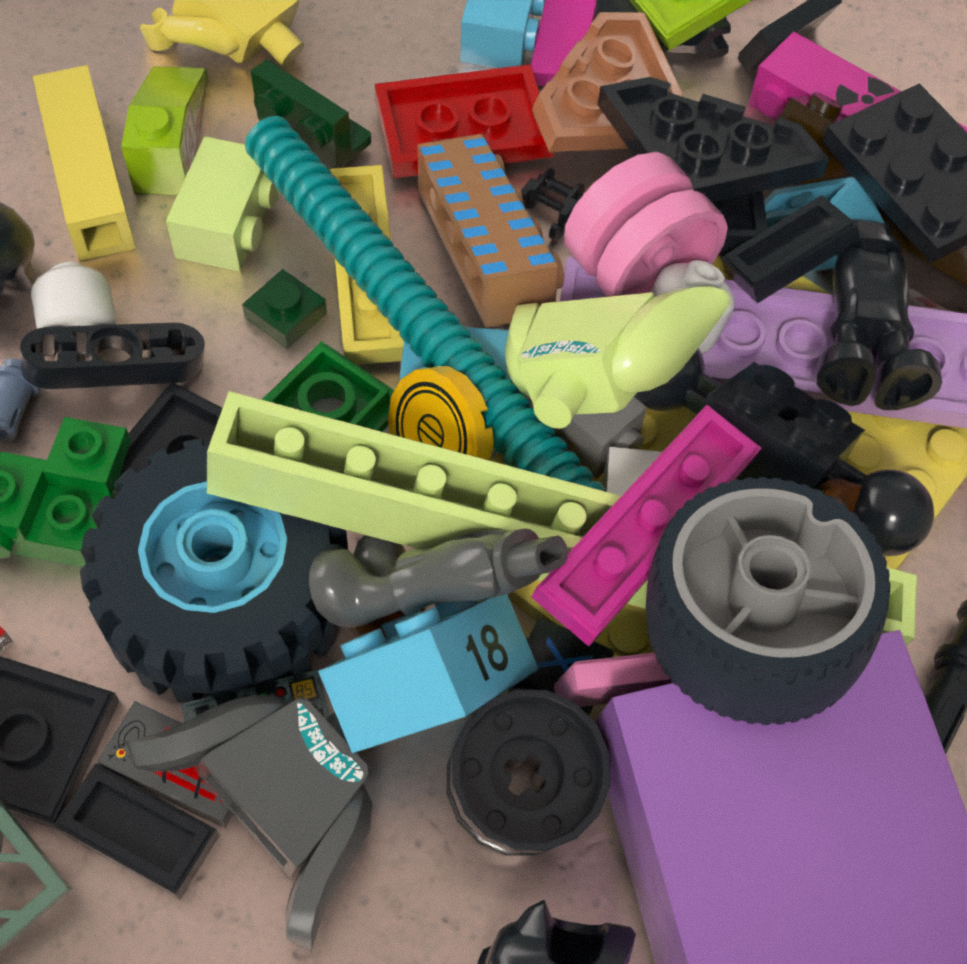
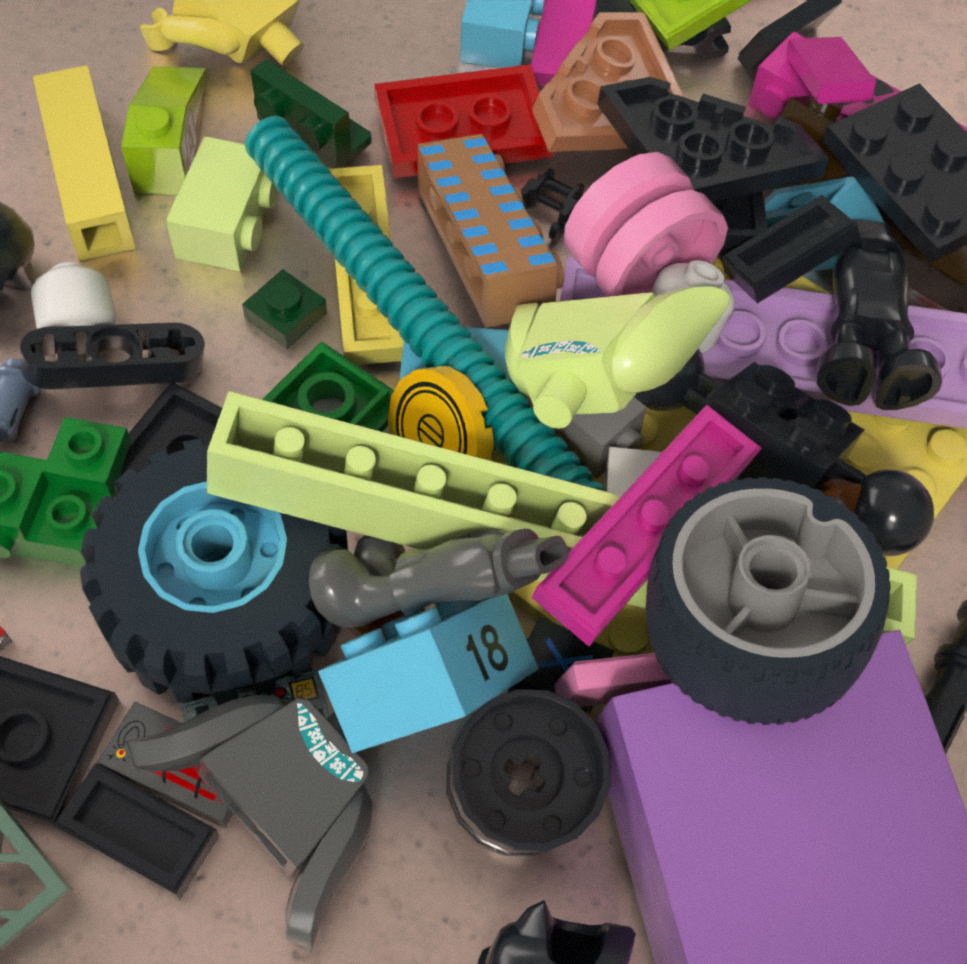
(830, 70): none -> dark pink tile

